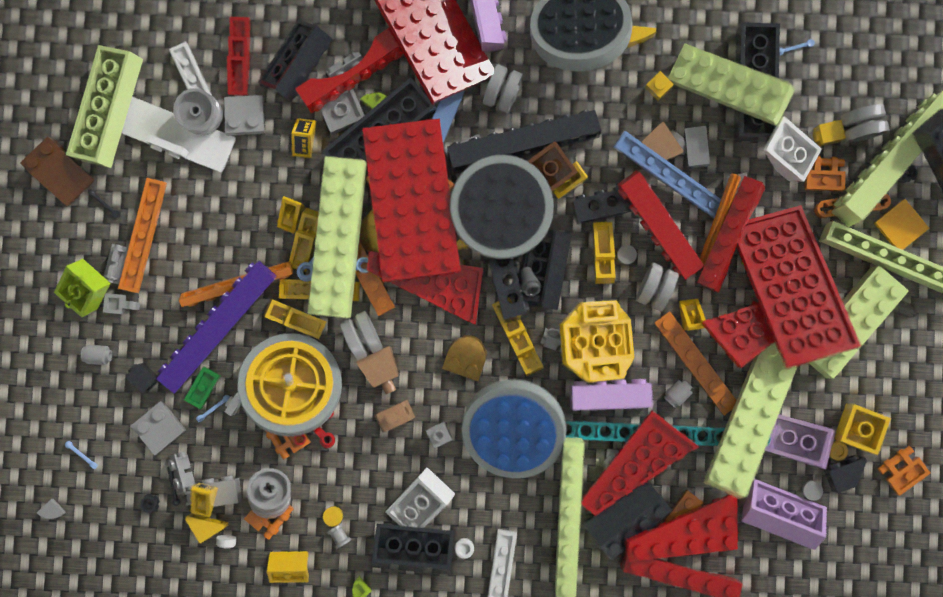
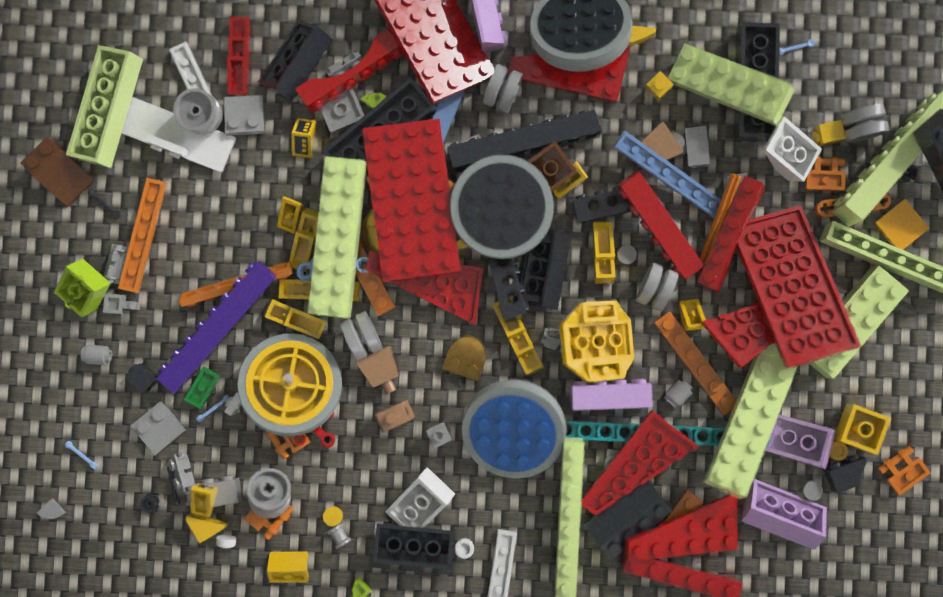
(530, 283): dark grey cone -> none
(598, 83): none -> red wing

